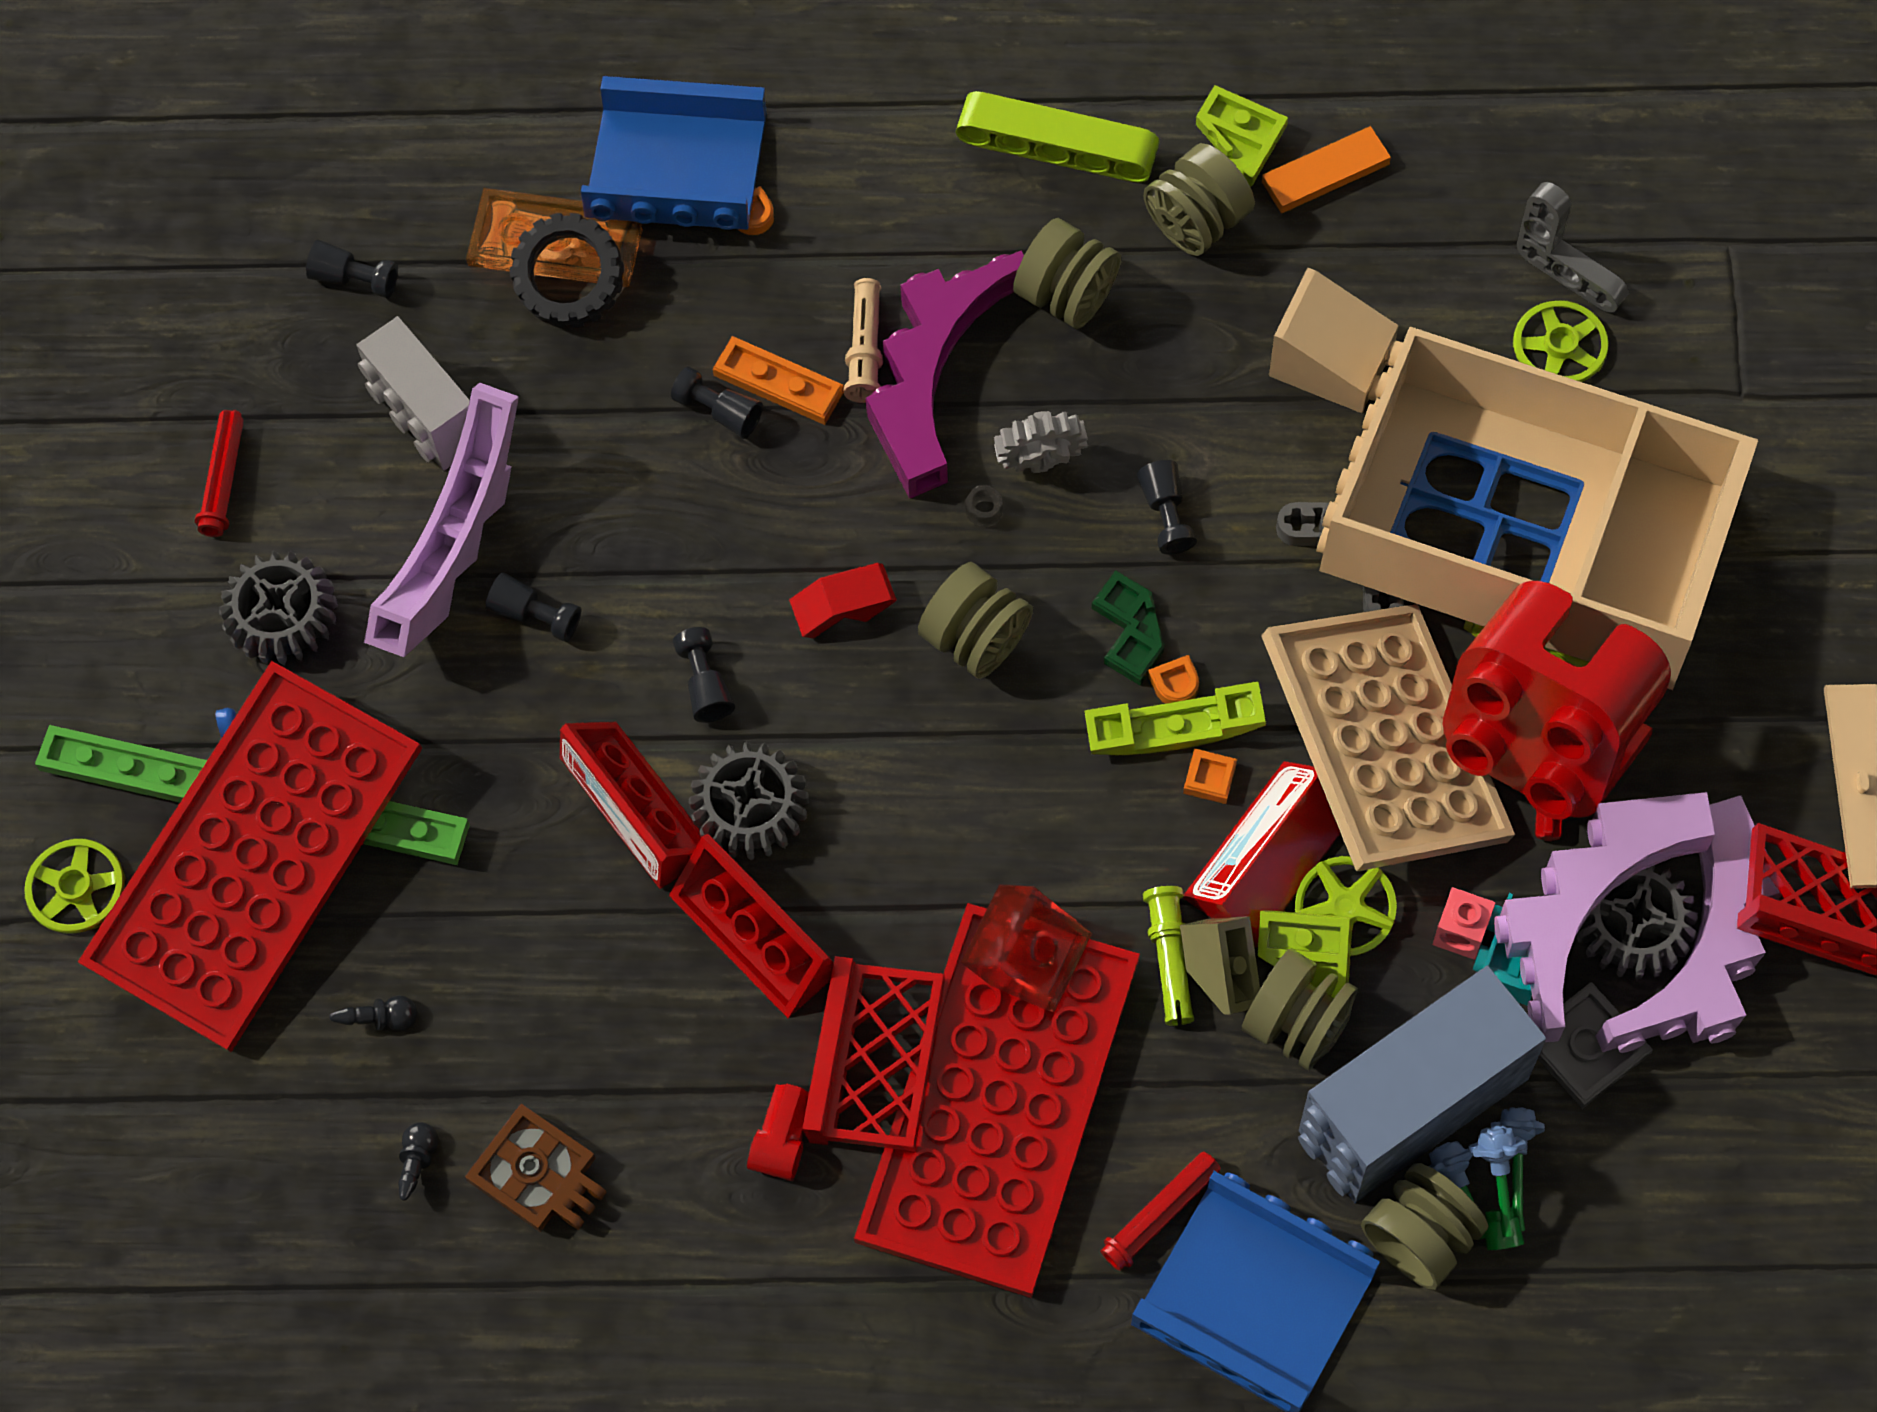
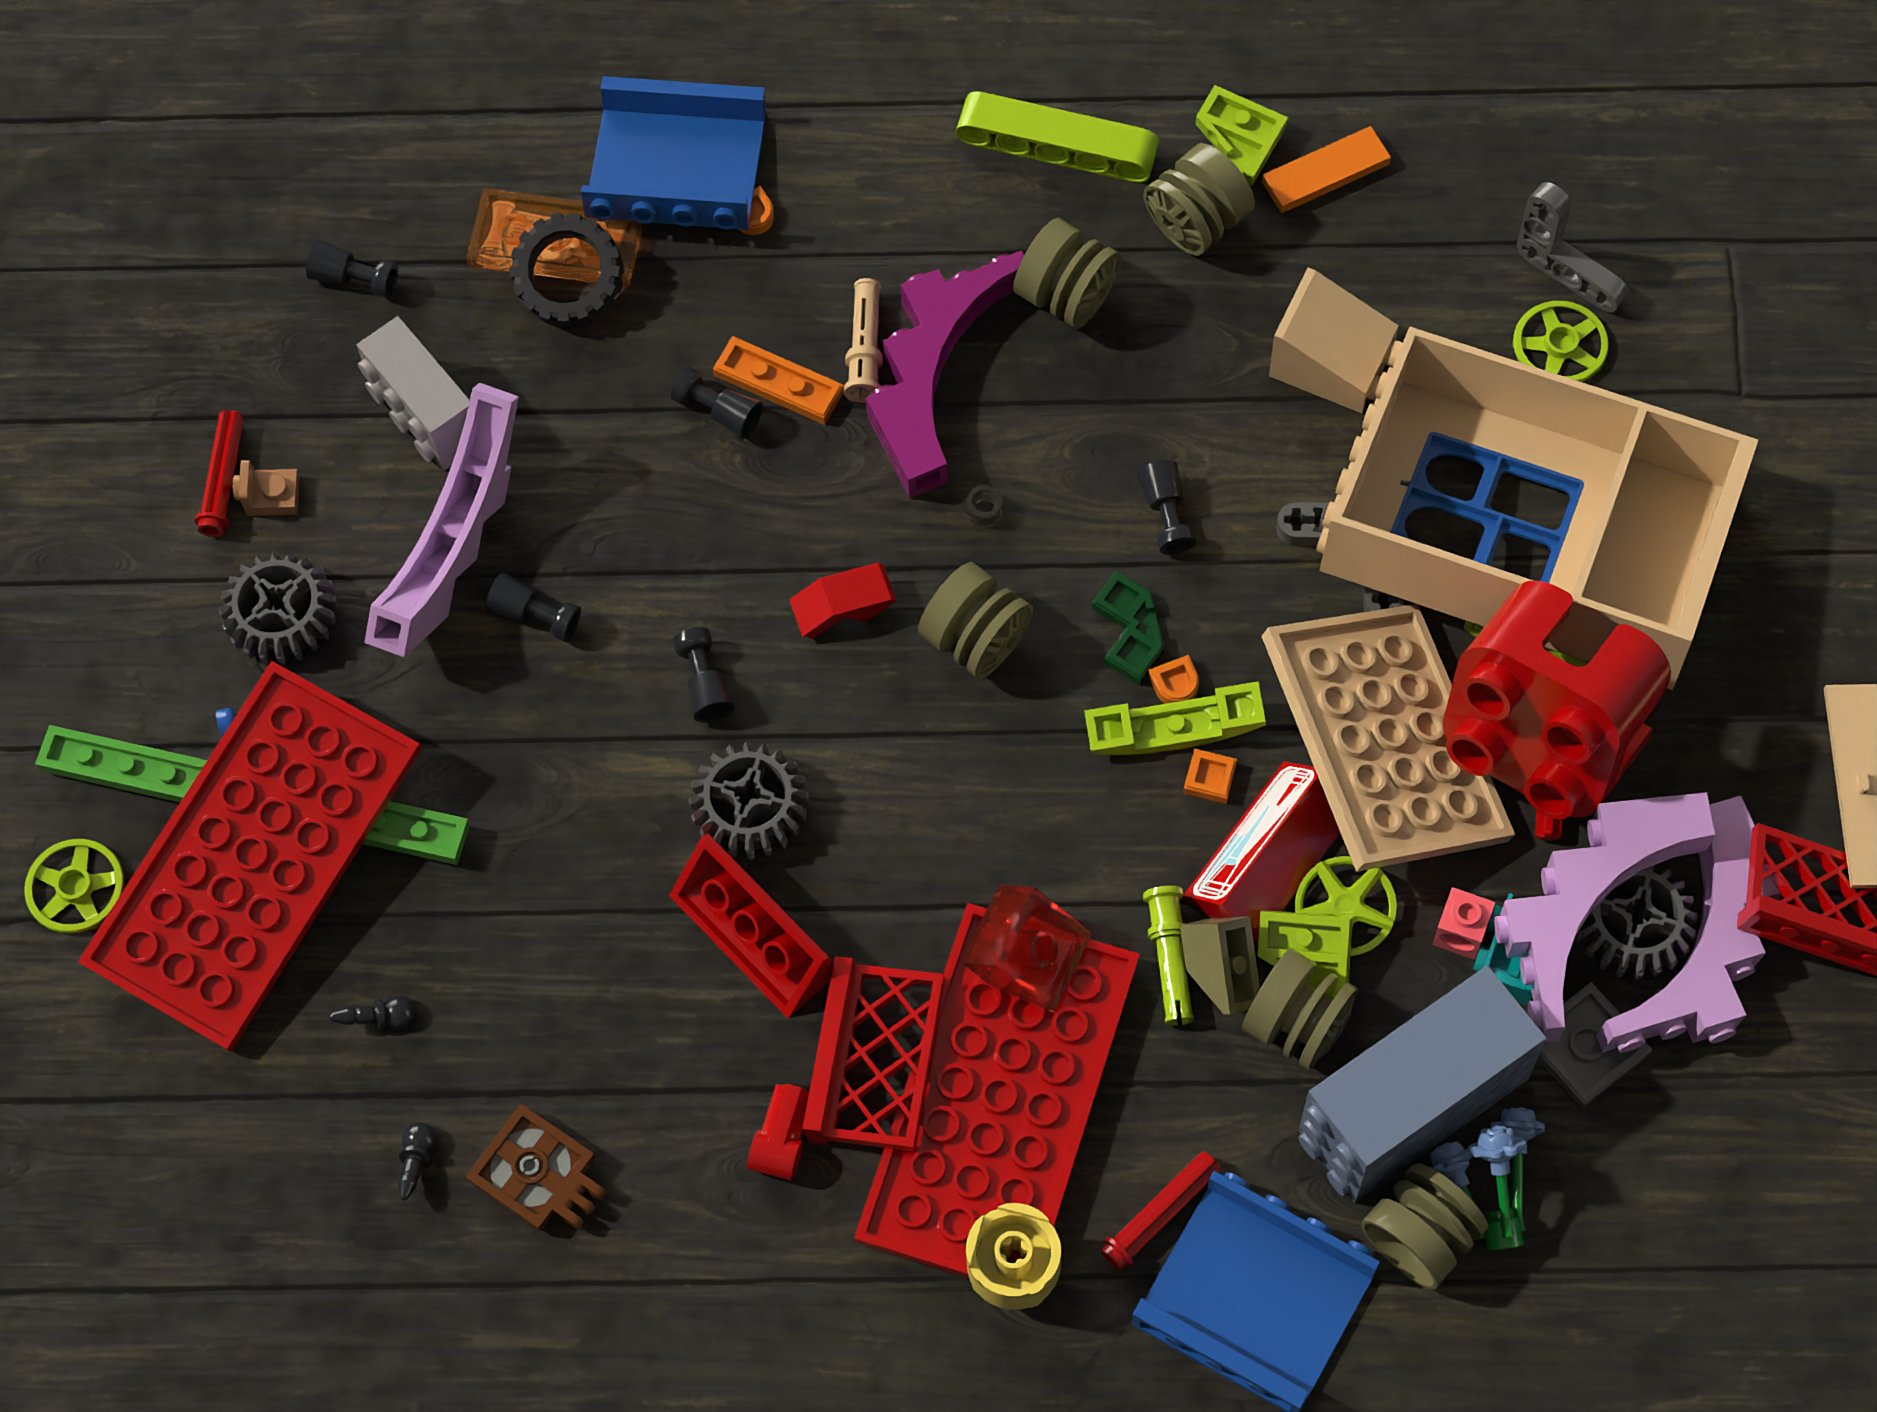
(267, 490): none -> medium nougat bracket
(630, 797): red slope -> none
(993, 1239): none -> light yellow brick
(1040, 441): light grey gear -> none

